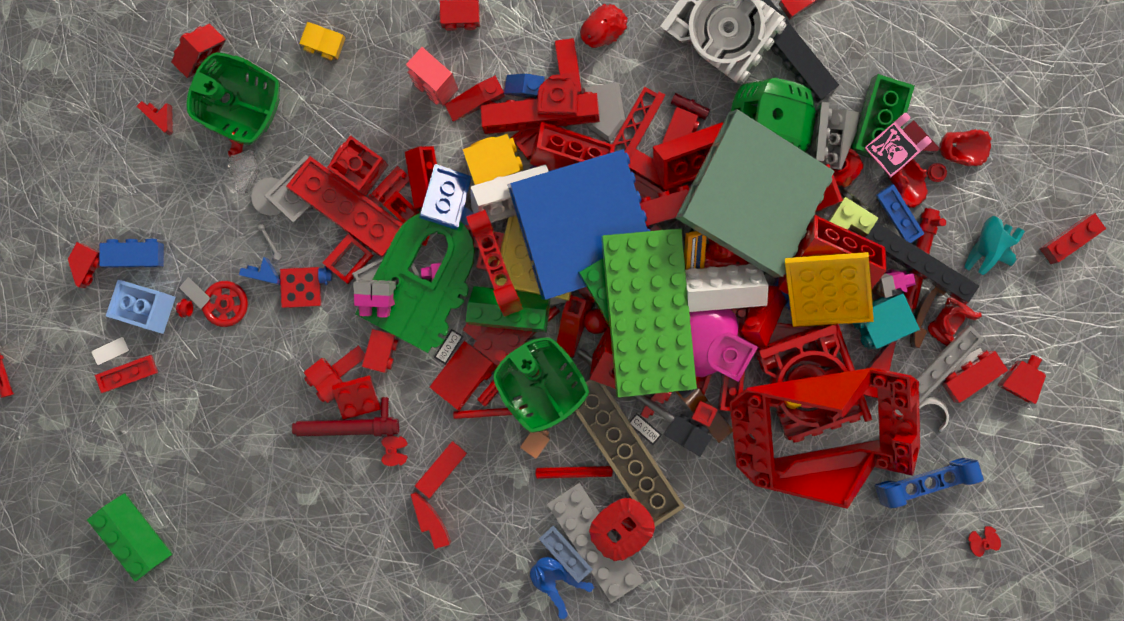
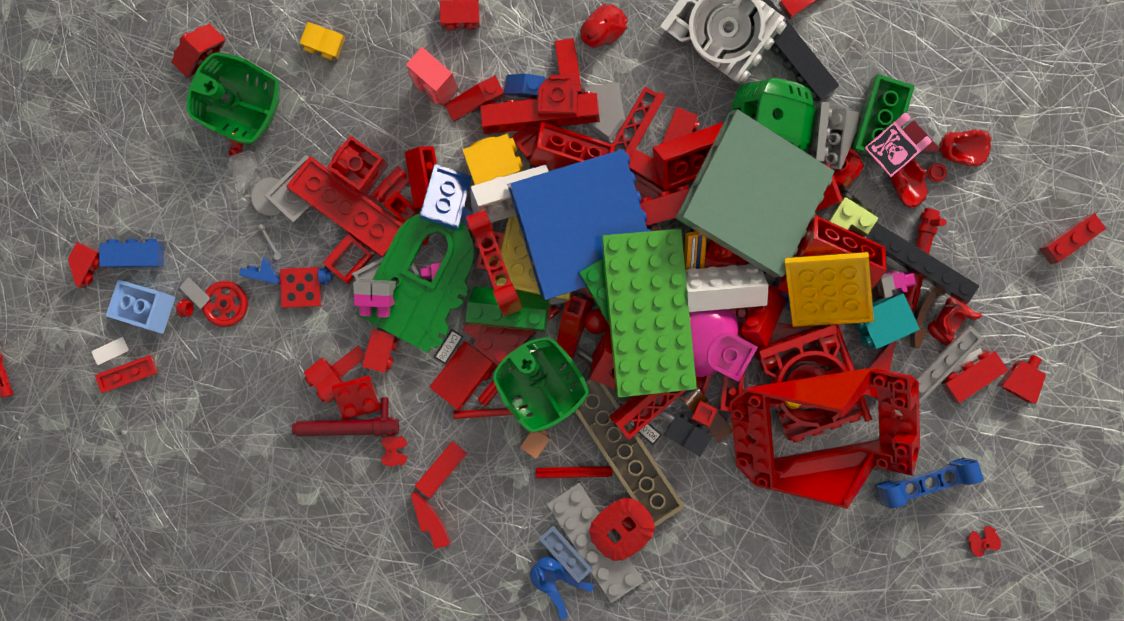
(129, 537): green slope -> none
(161, 117): red slope -> none
(634, 407): none -> red fence
(690, 106): dark red pin -> none
(899, 214): blue plate -> none
(933, 400): white helmet -> none
(994, 245): teal piece -> none

